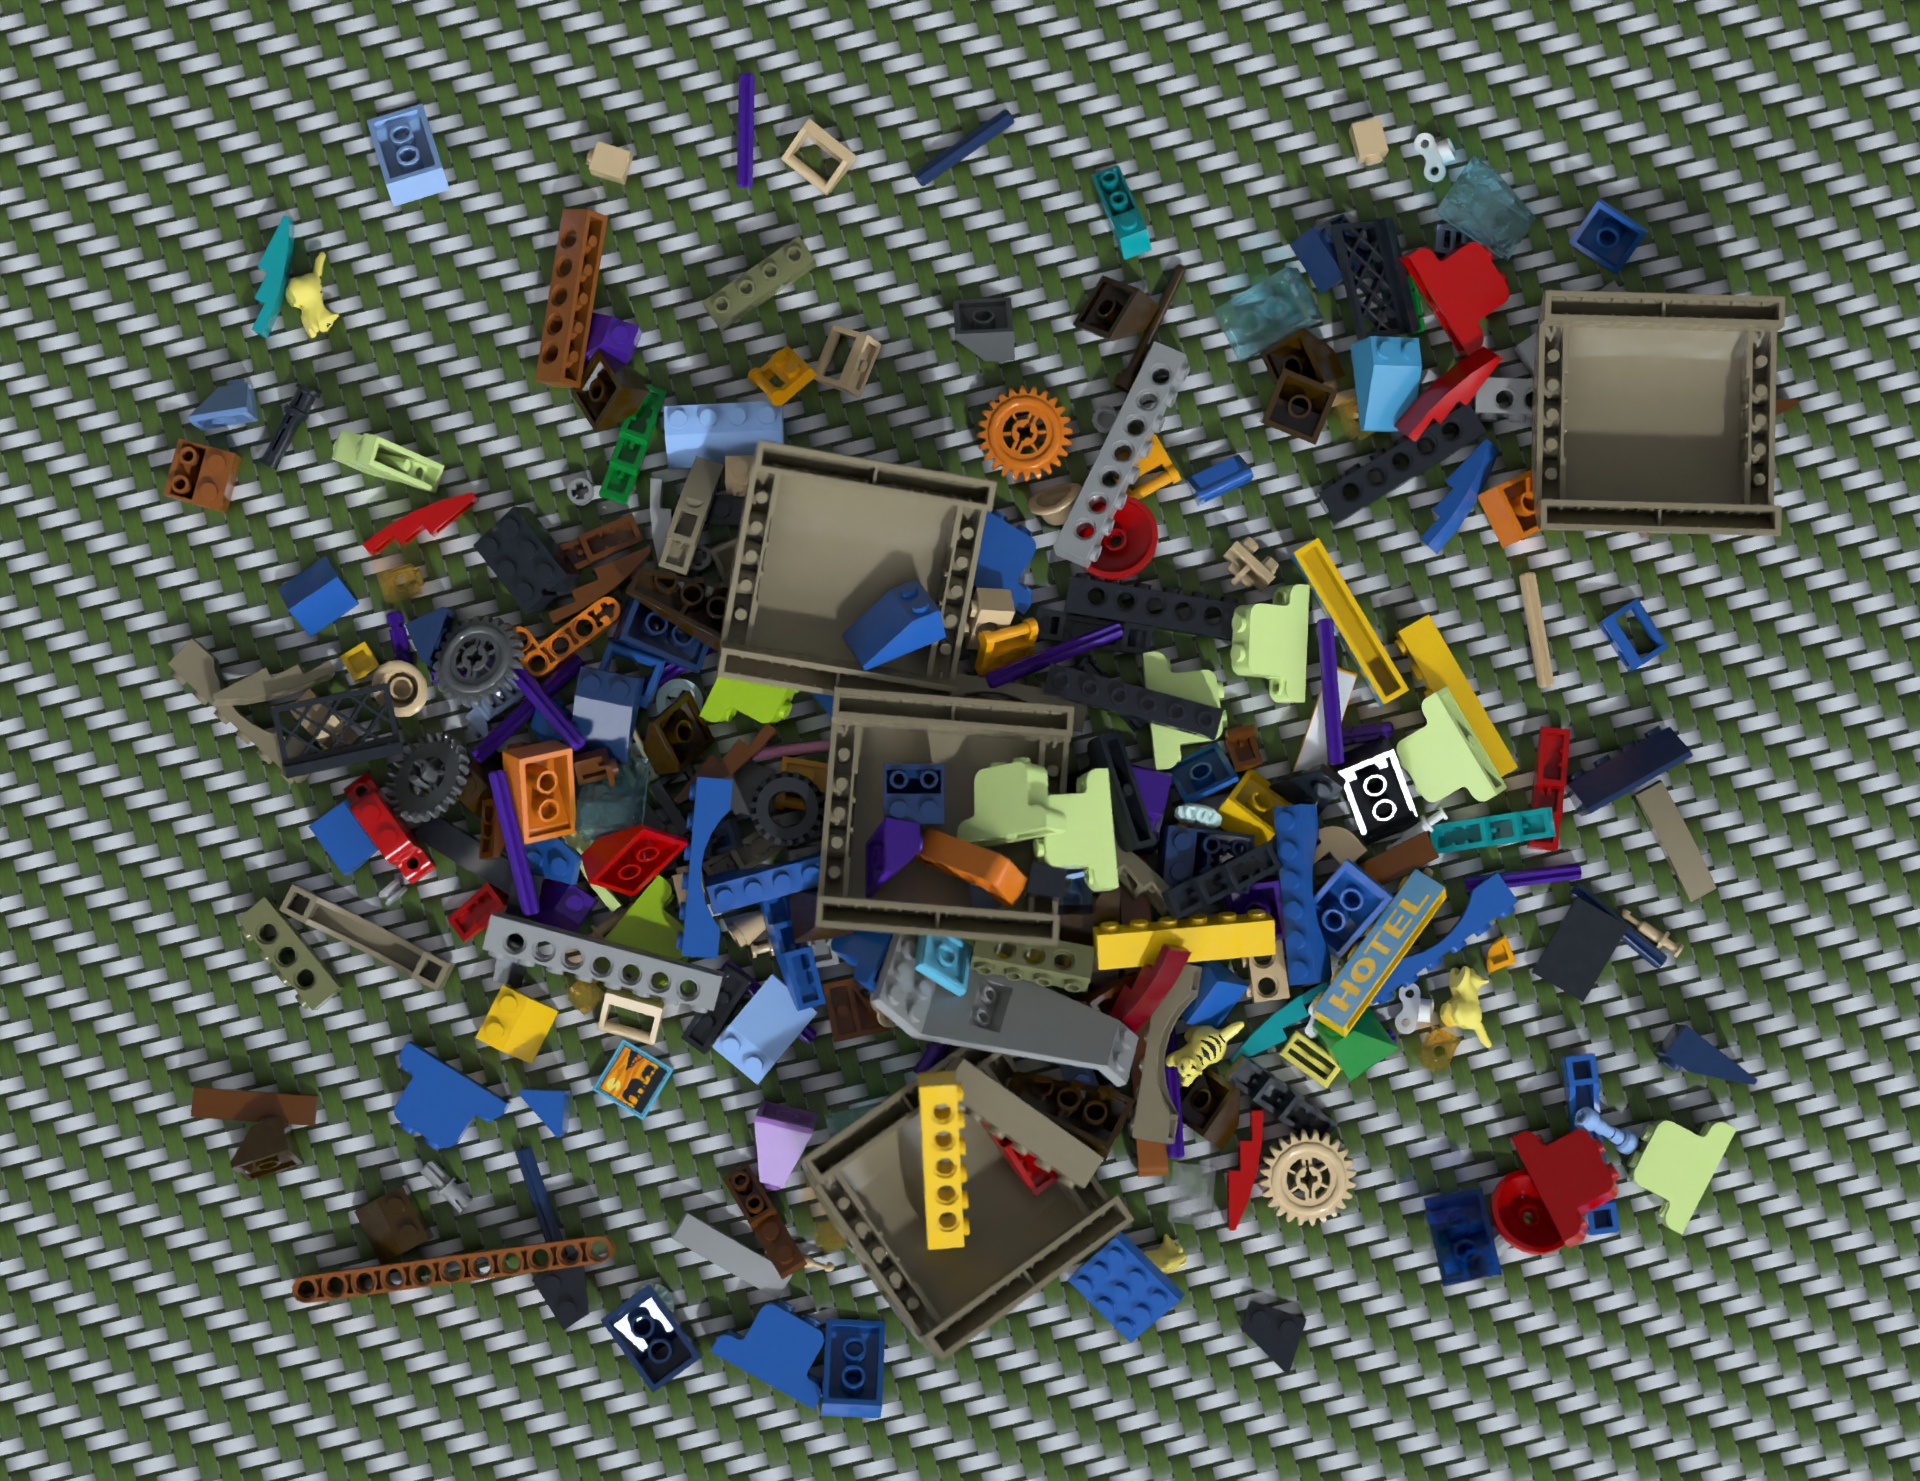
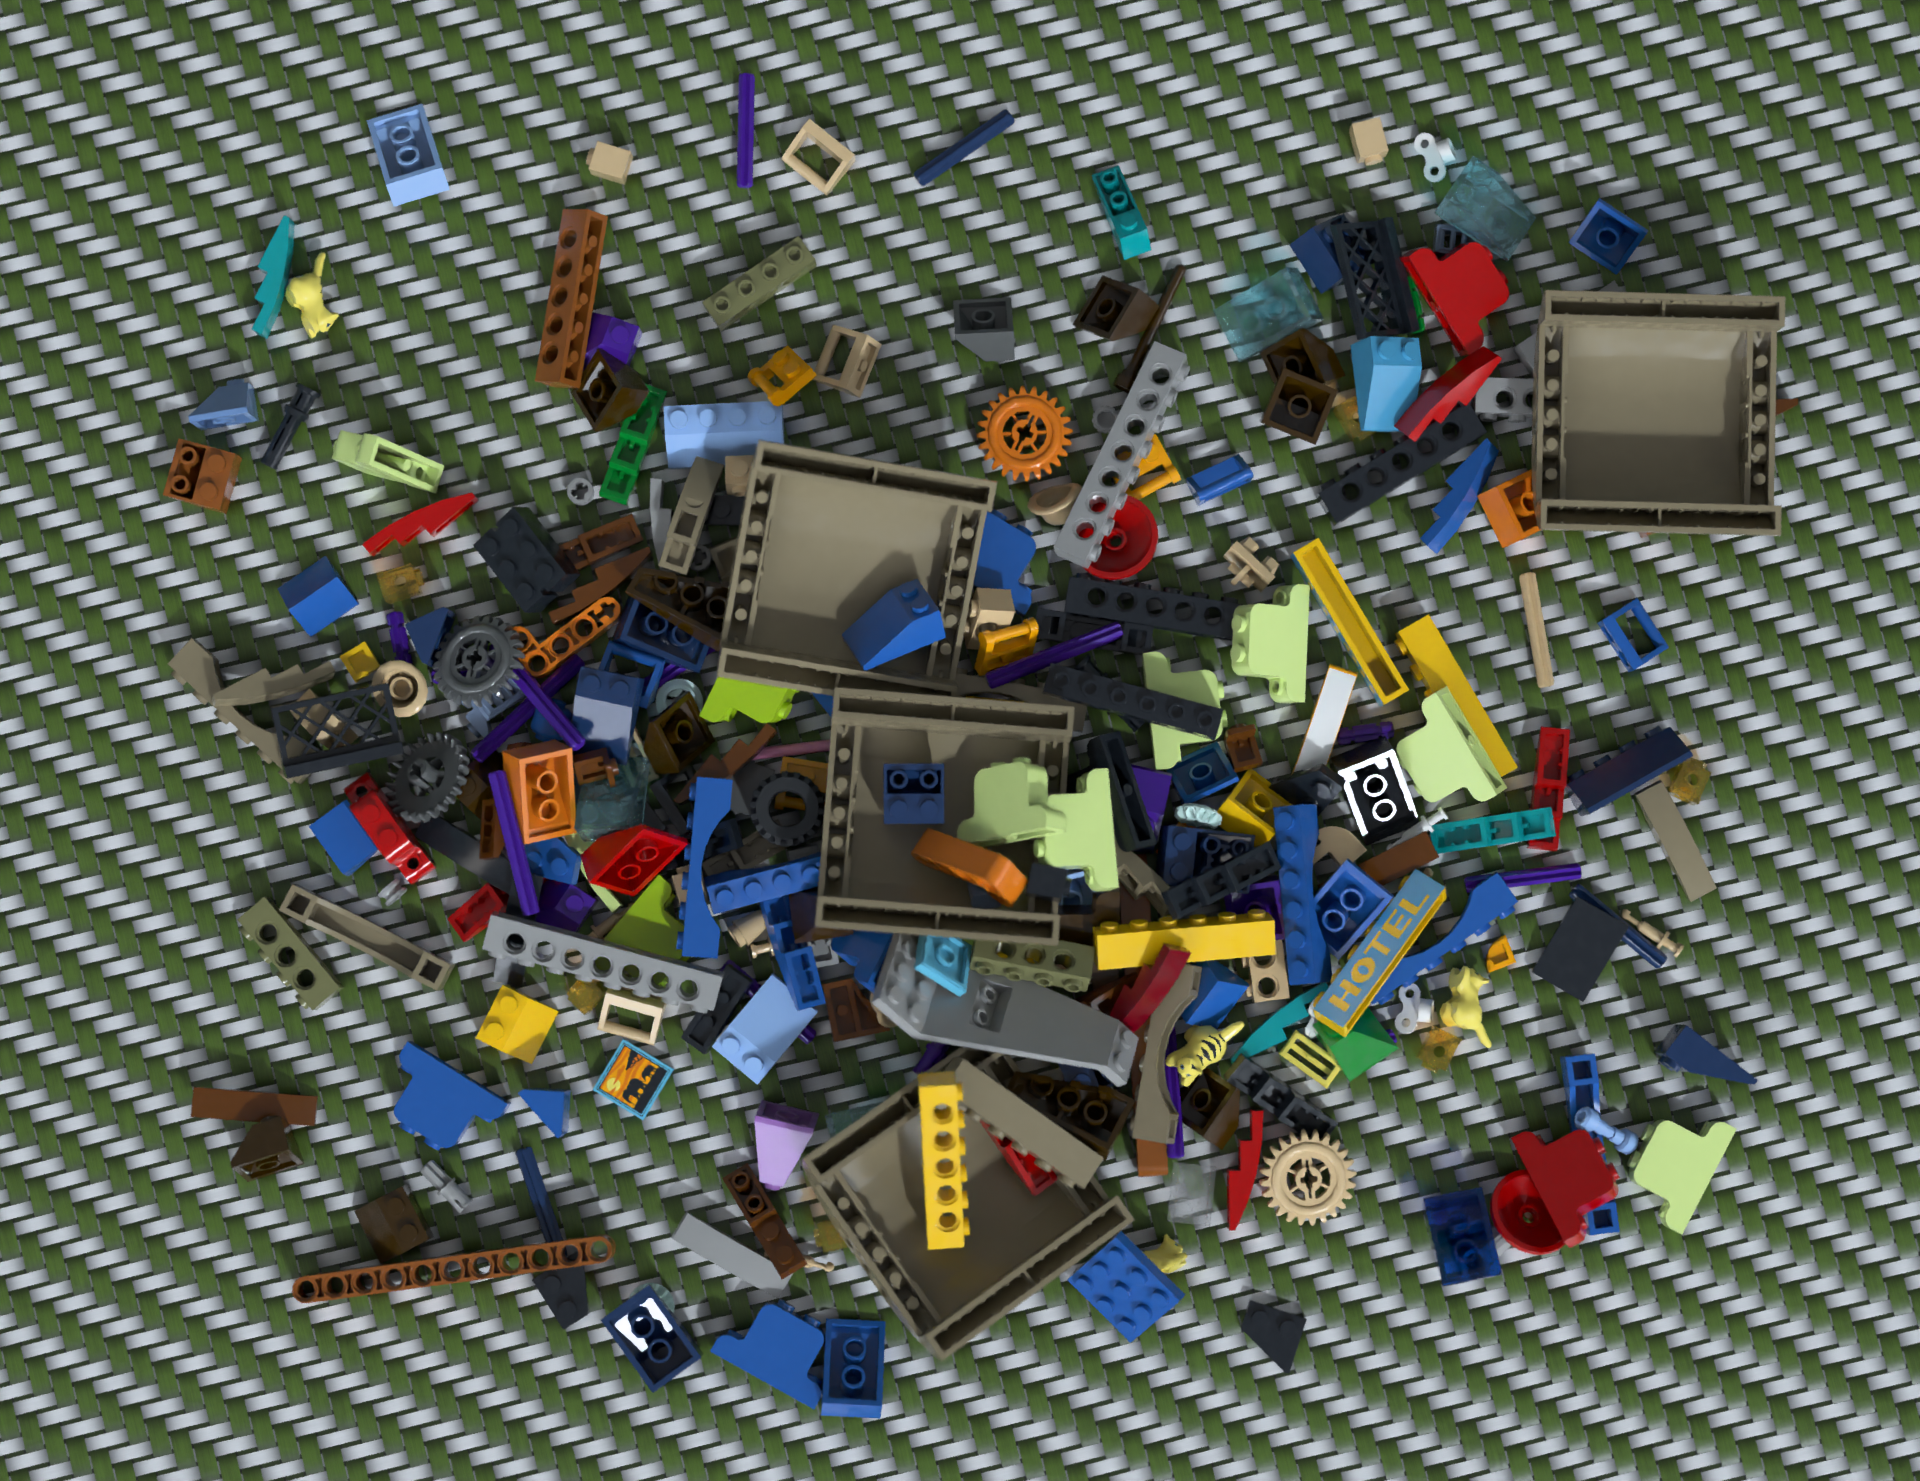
(889, 851): dark purple slope -> none
(1330, 691): dark purple axle -> none
(1682, 789): none -> clear yellow brick

